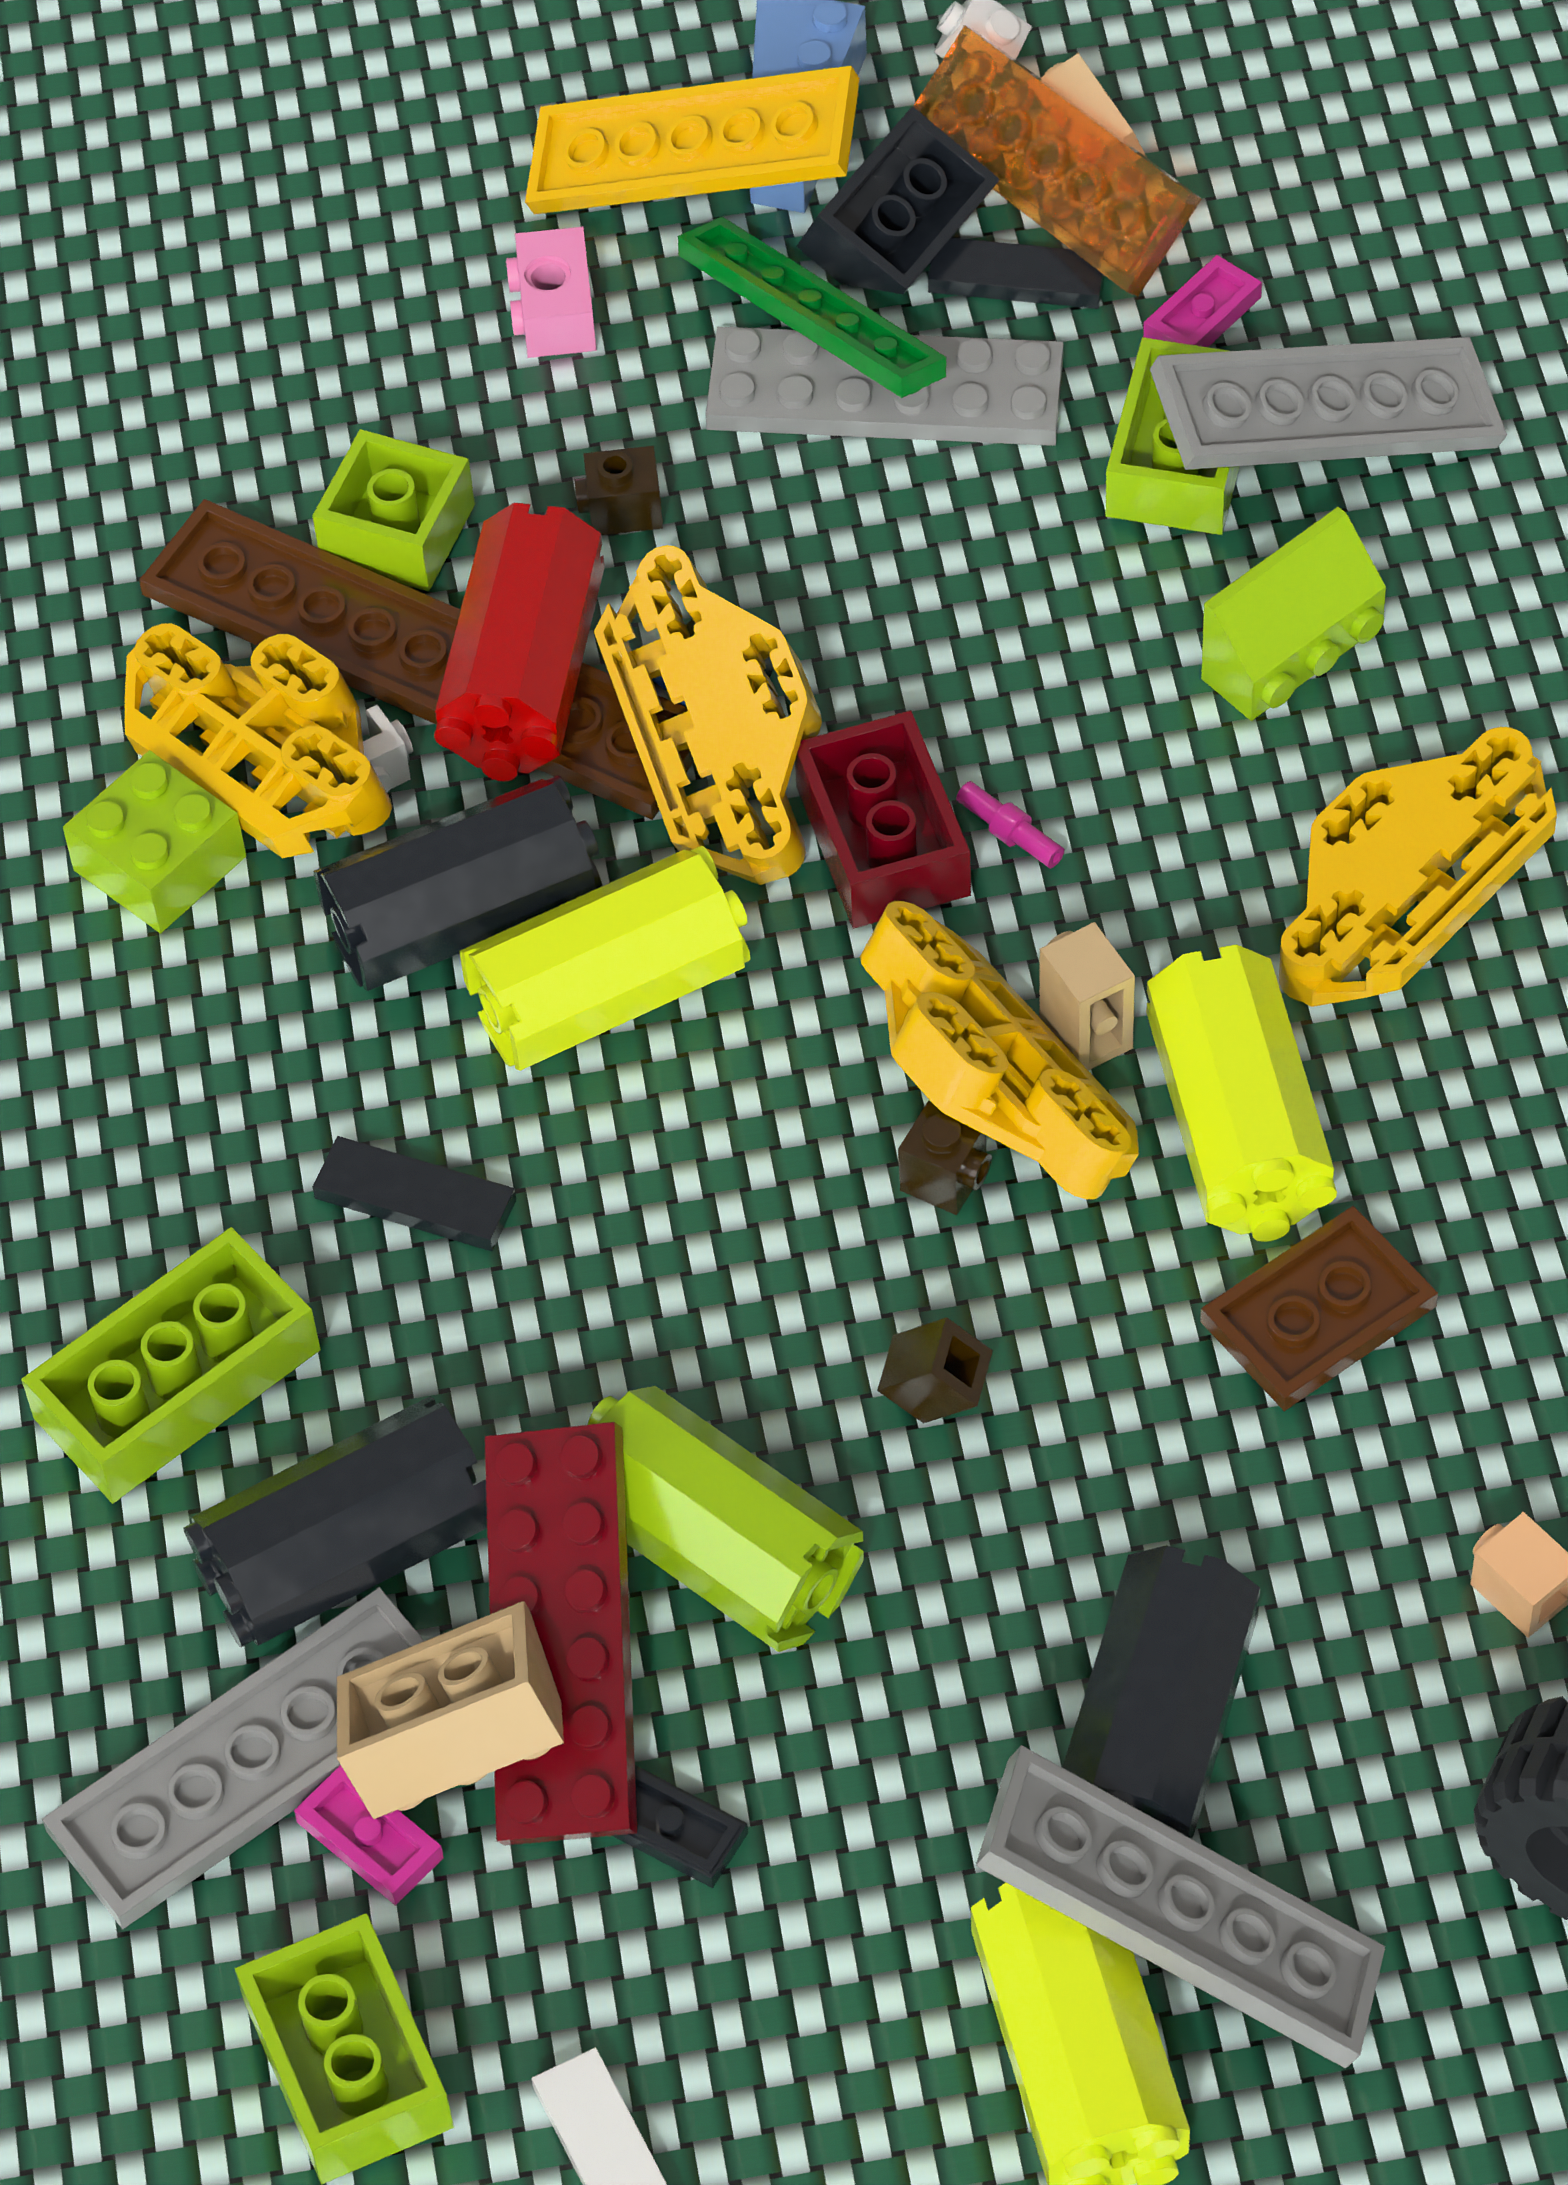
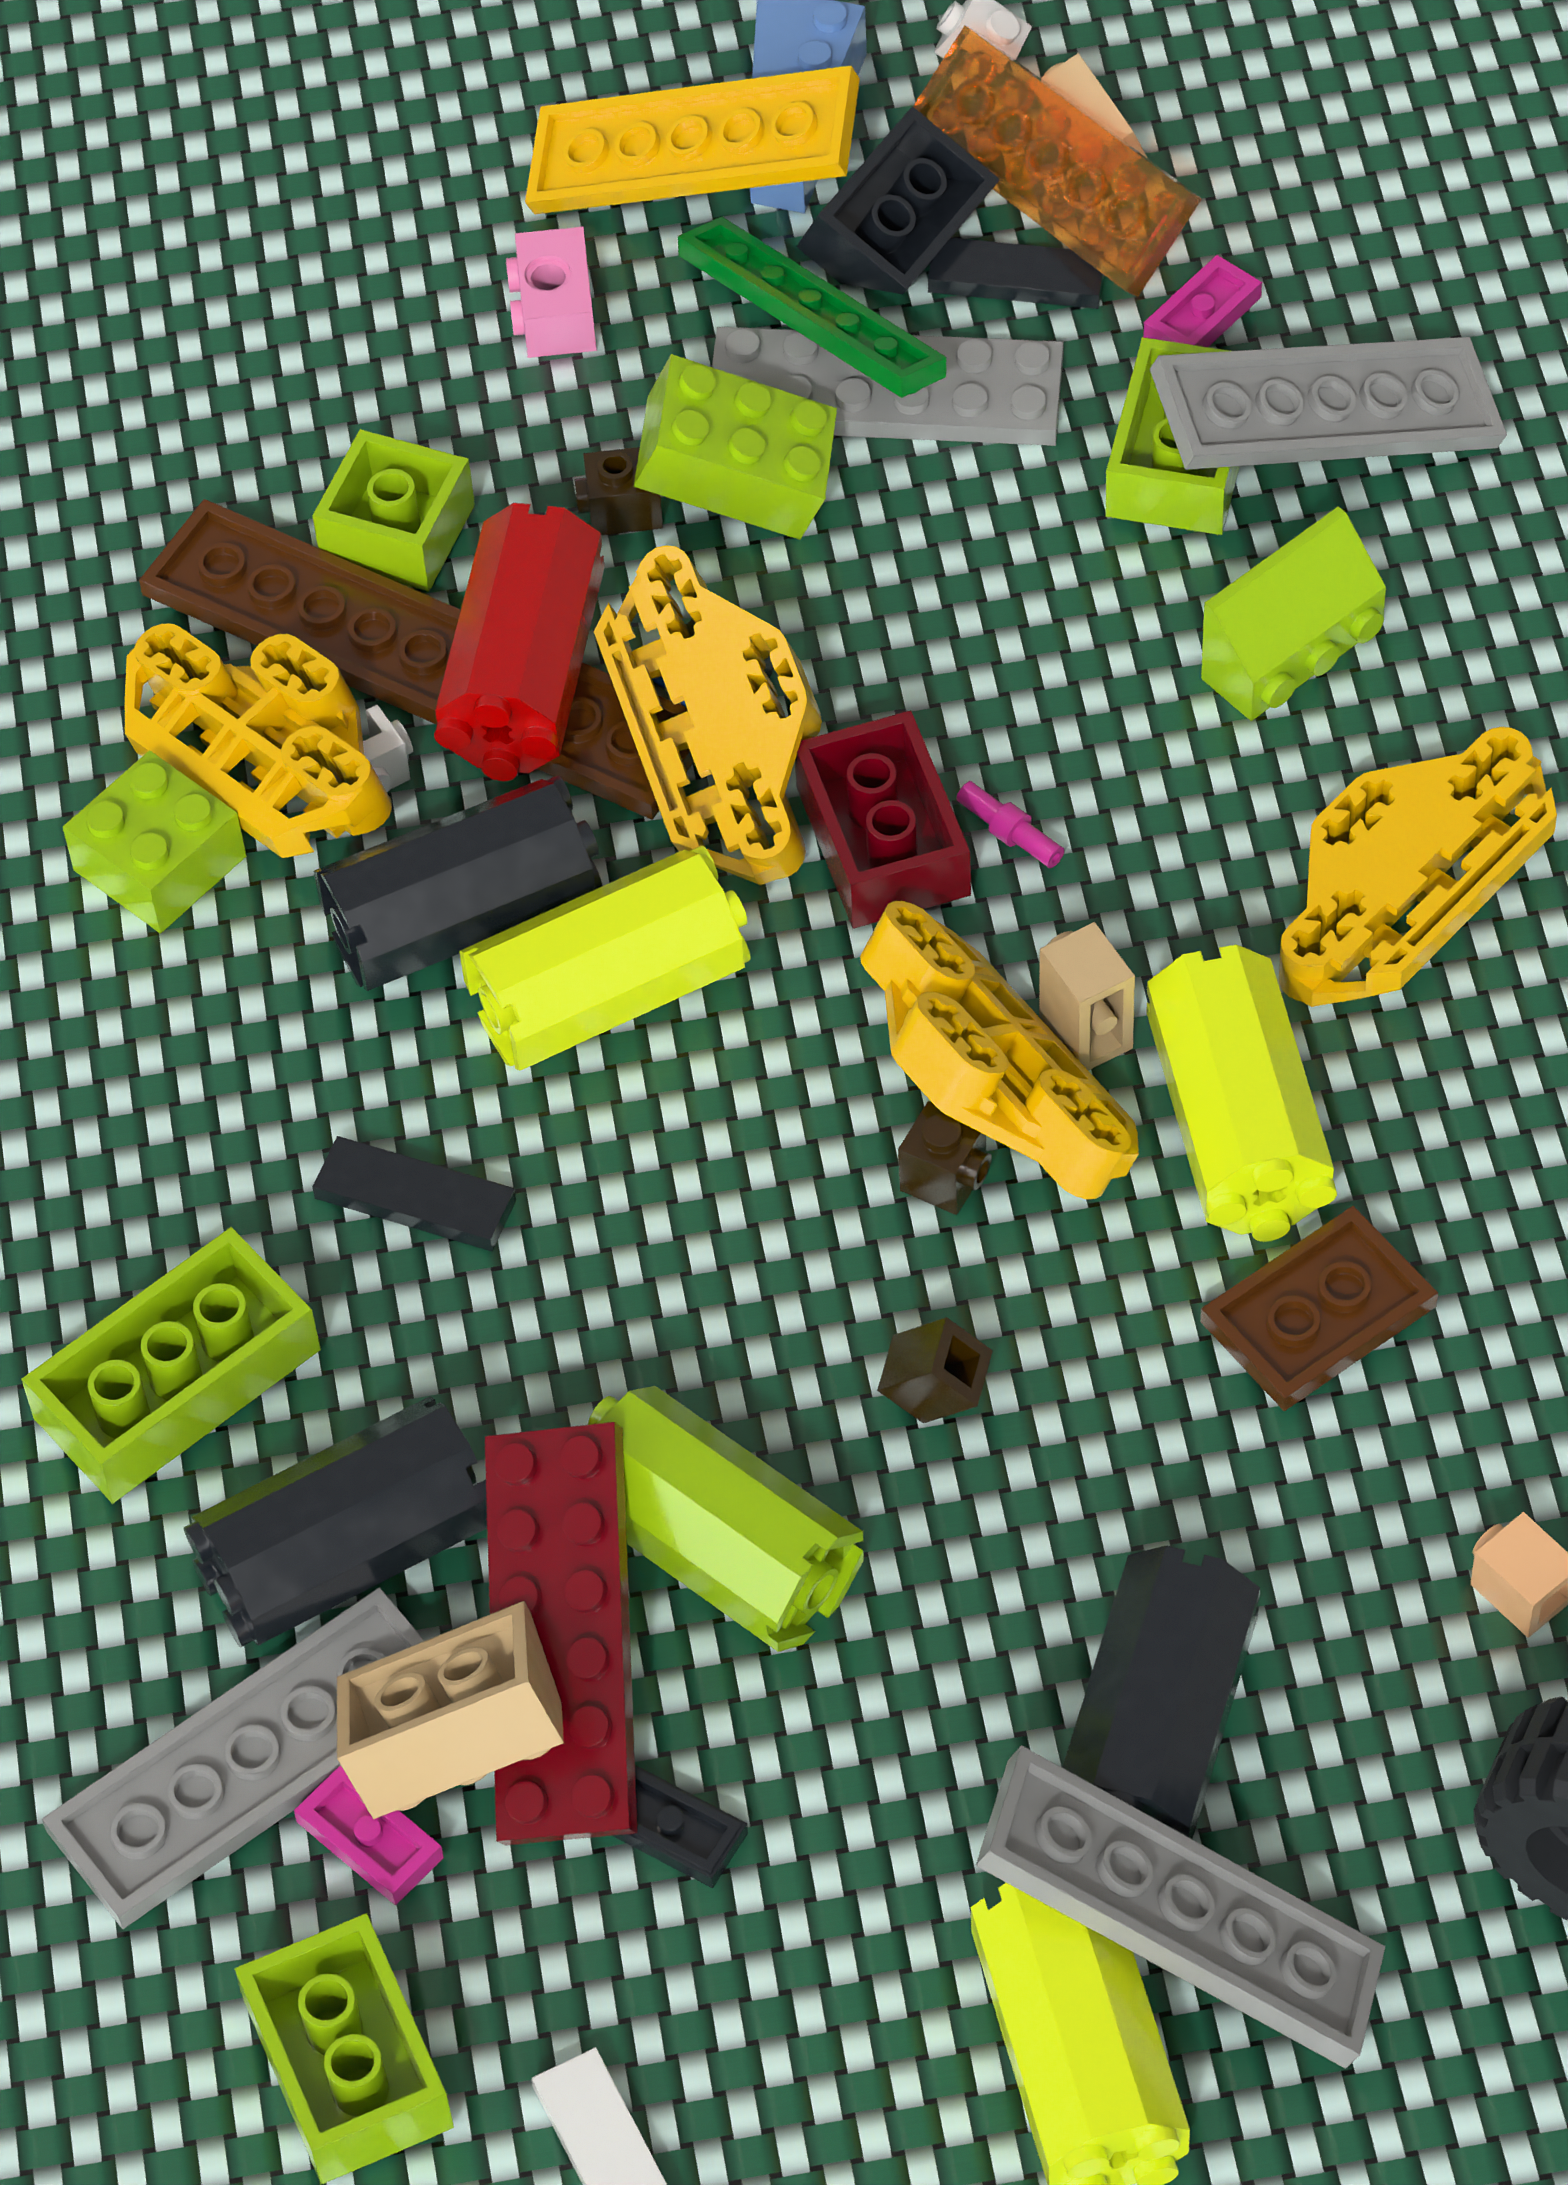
(735, 447): none -> lime brick

